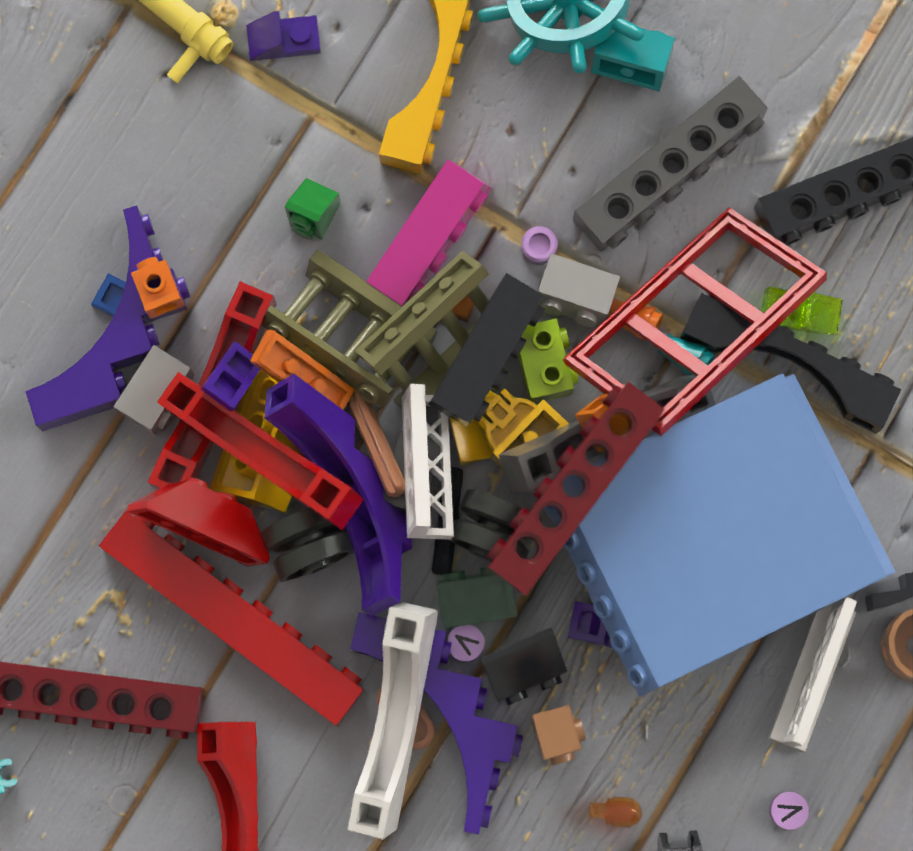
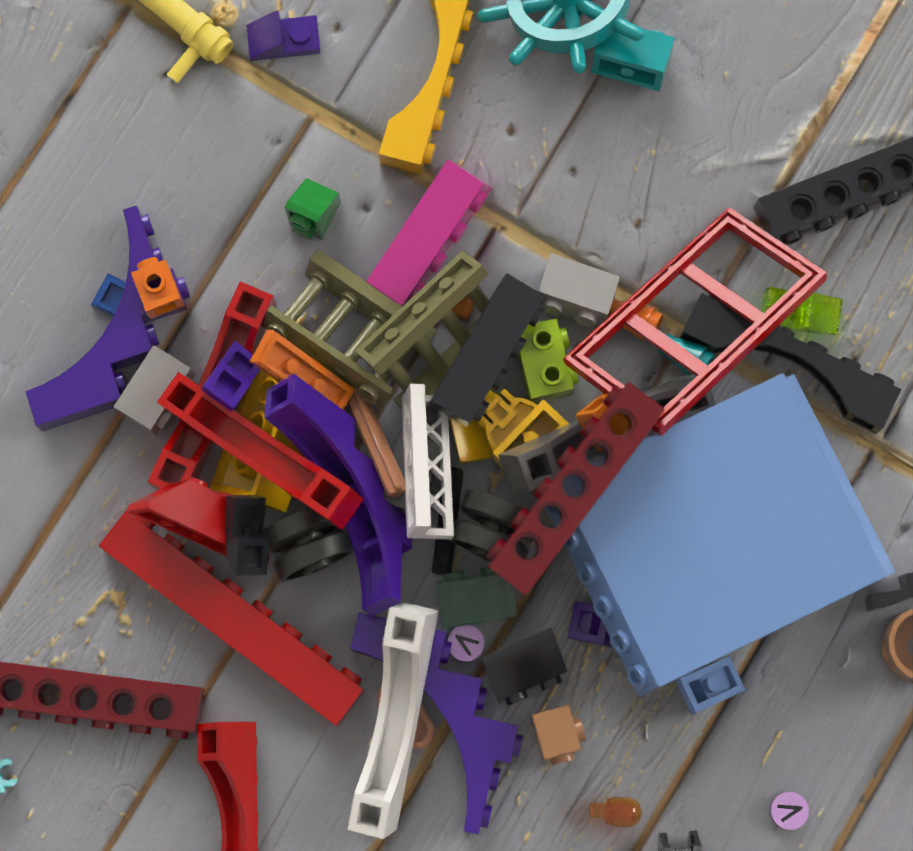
(243, 532): none -> black slope
(539, 244): lavender tile -> none
(710, 685): none -> medium blue slope
(735, 101): dark grey brick -> none
(813, 674): white fence -> none

